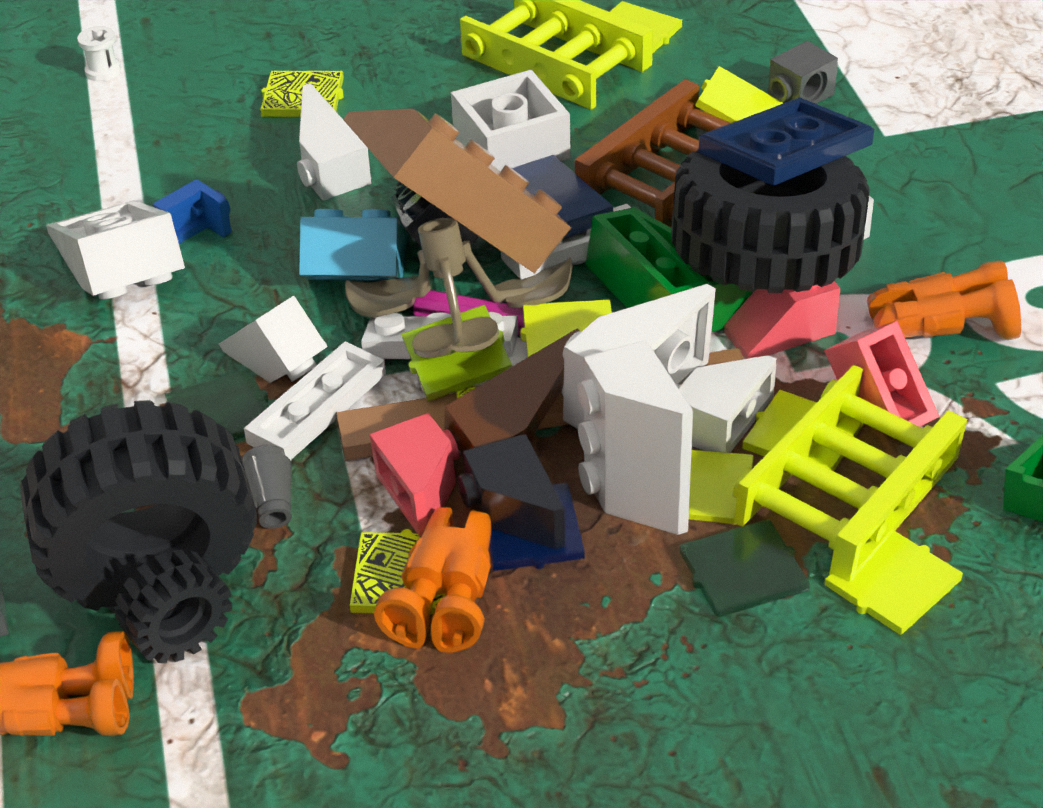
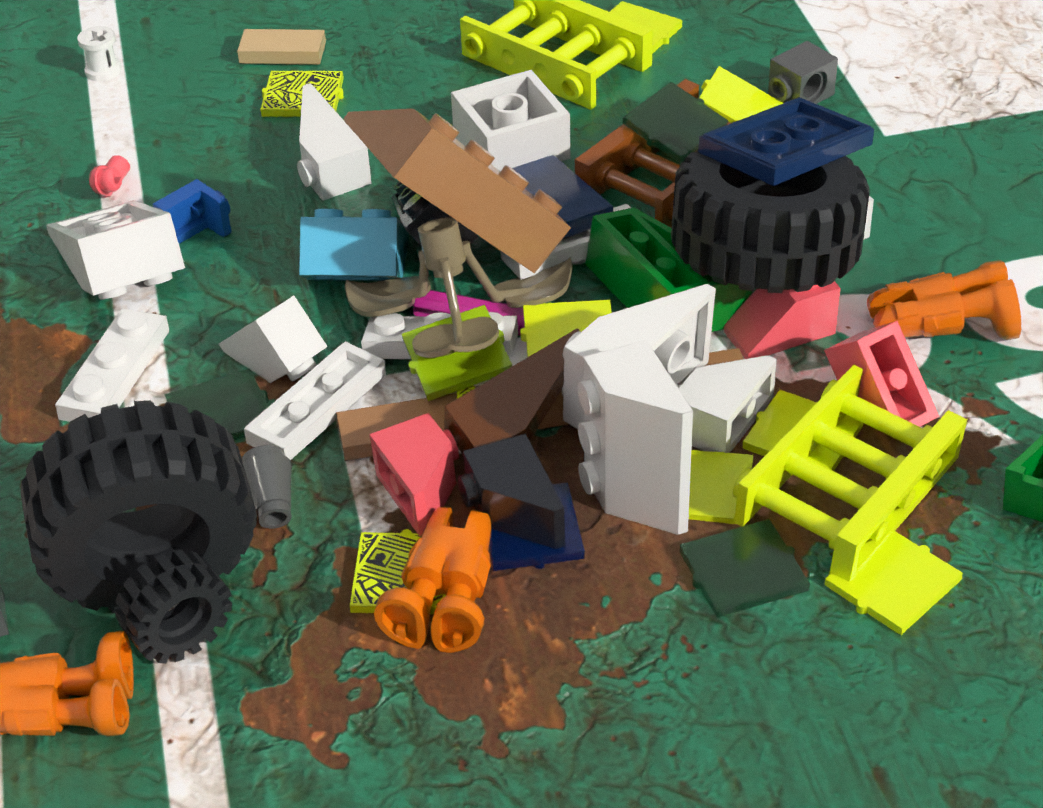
(109, 177): none -> coral arm
(113, 364): none -> white plate
(281, 46): none -> tan tile
(673, 121): none -> clear green piece

